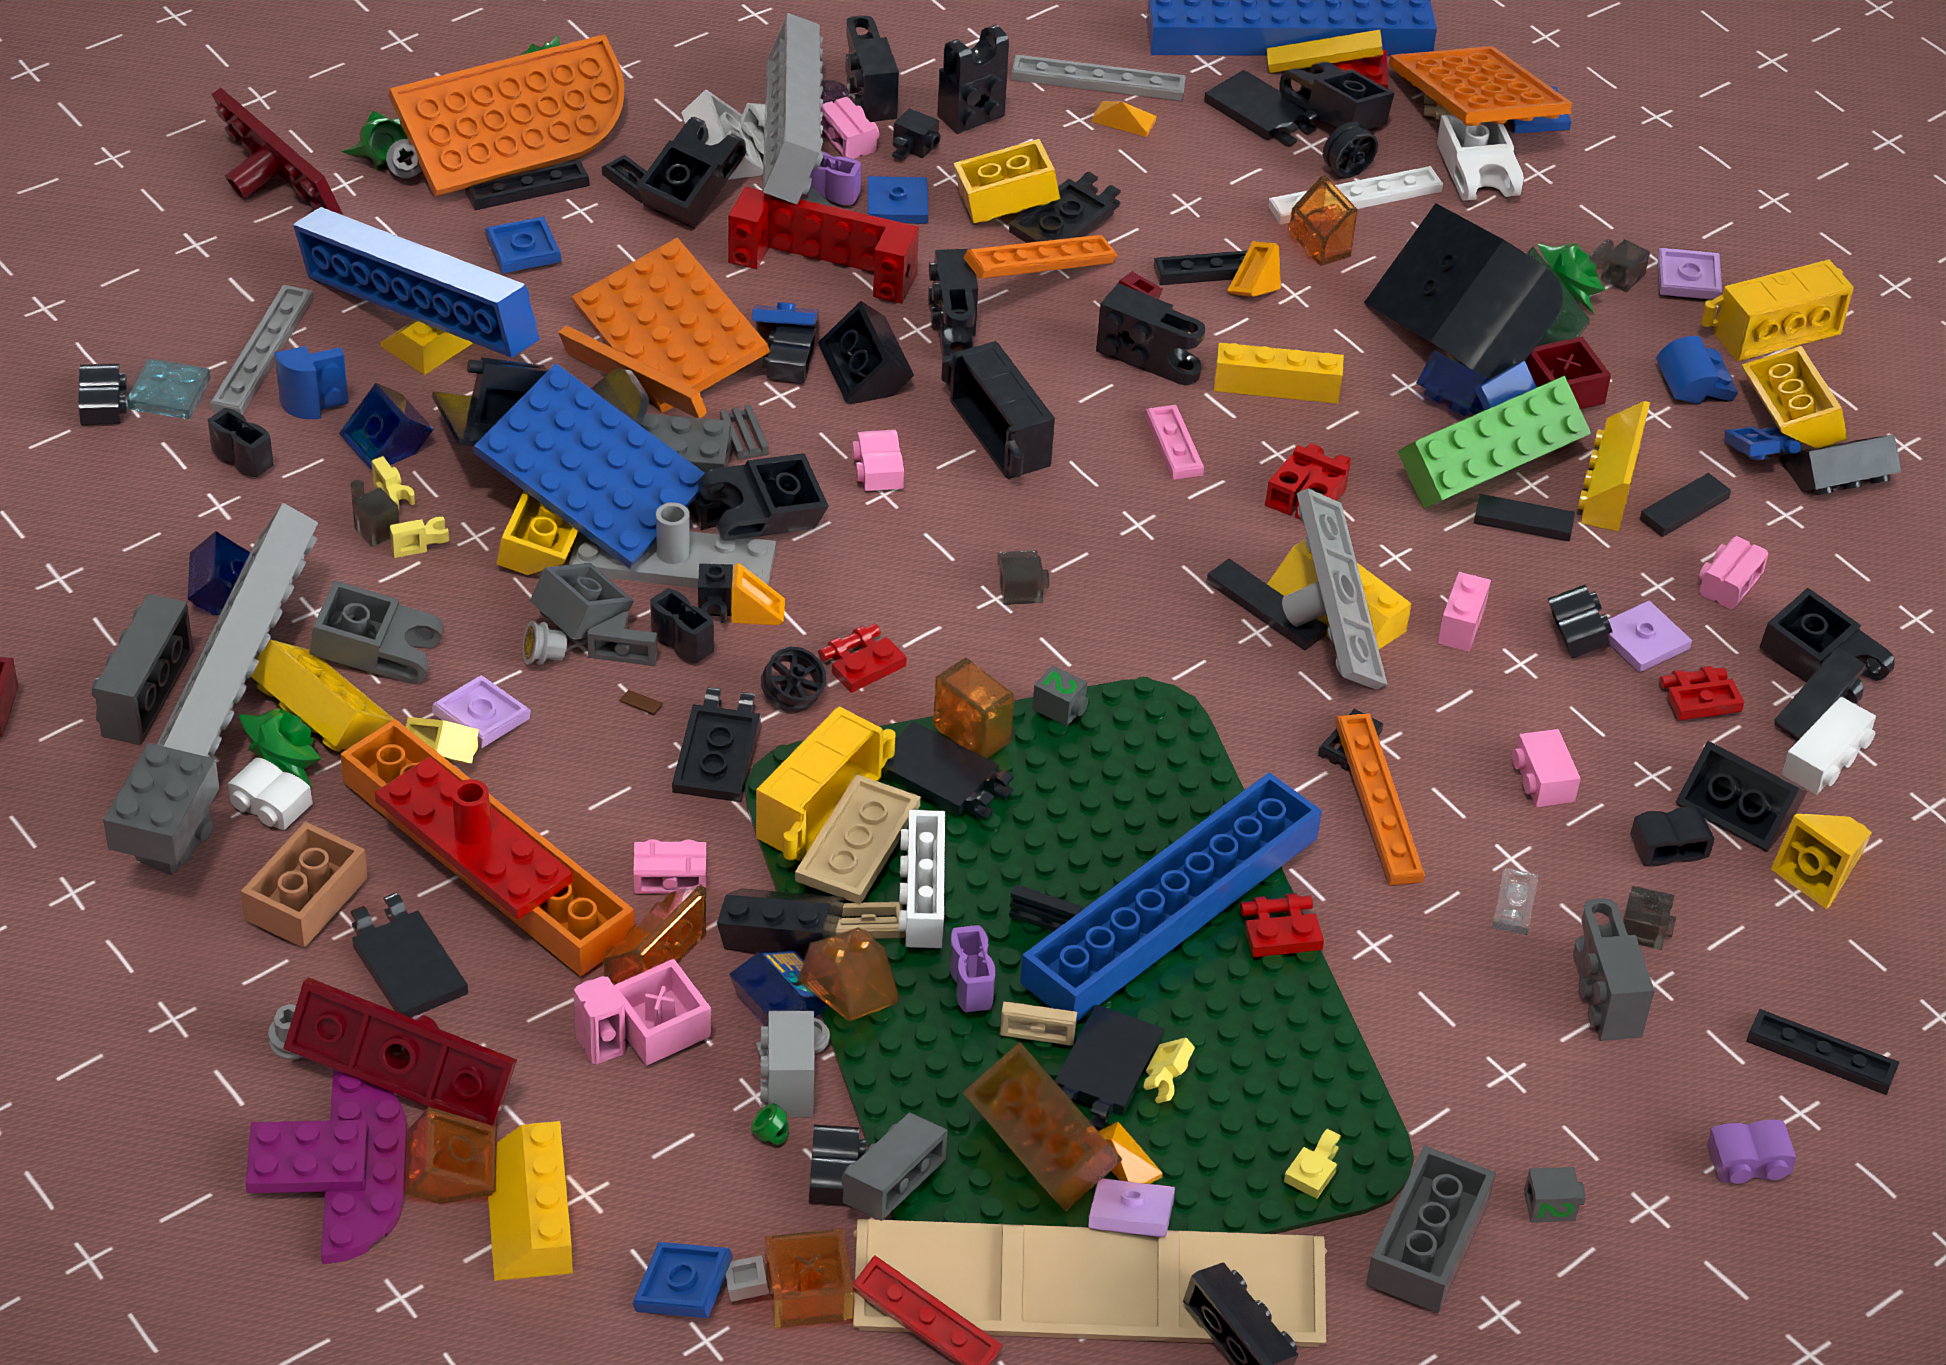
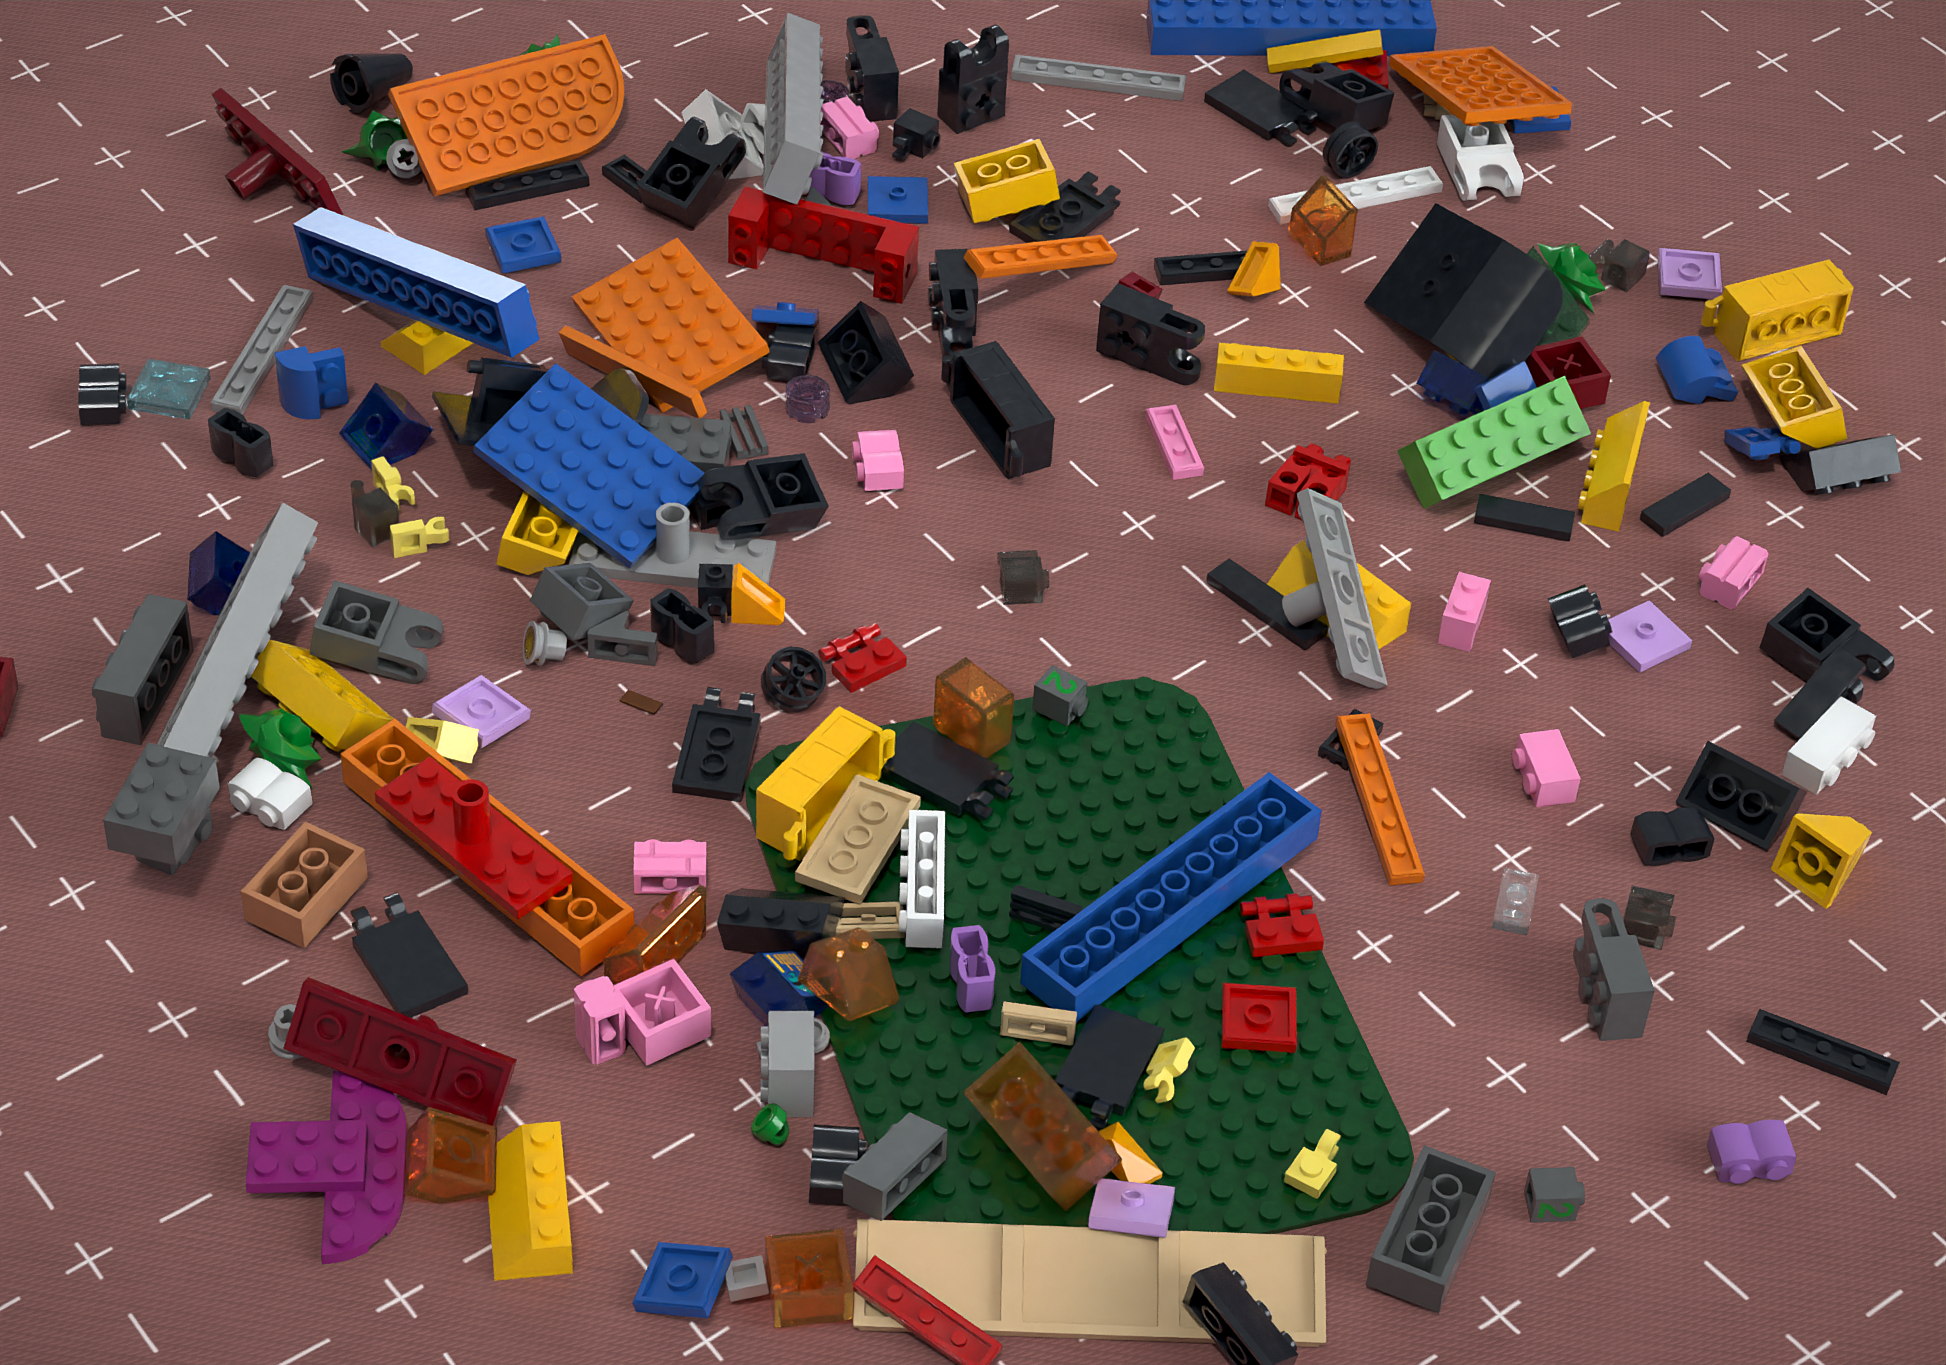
(367, 78): none -> black cone
(807, 398): none -> clear purple wheel
(1124, 117): light orange slope -> none
(1259, 1017): none -> red tile
(1702, 693): red plate -> none

